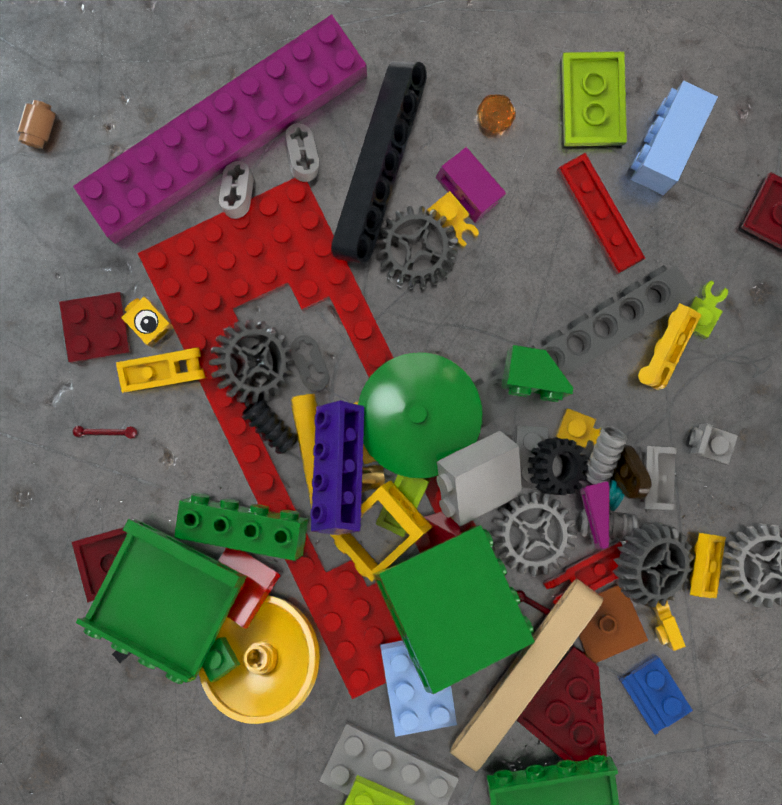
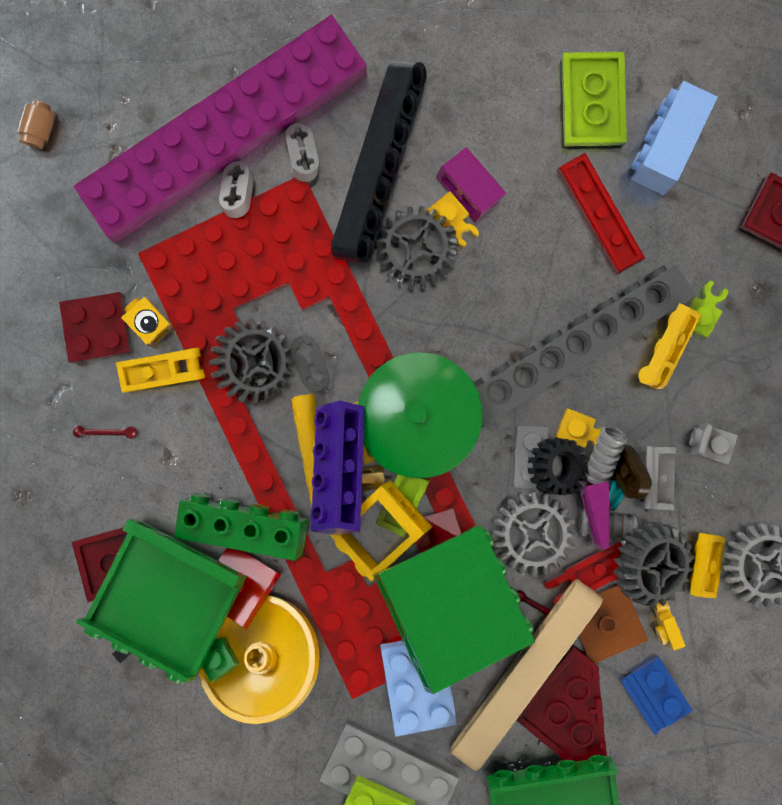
(269, 426): black piece -> none
(479, 478): light grey brick -> none
(499, 104): clear orange plate -> none
(535, 372): green slope -> none

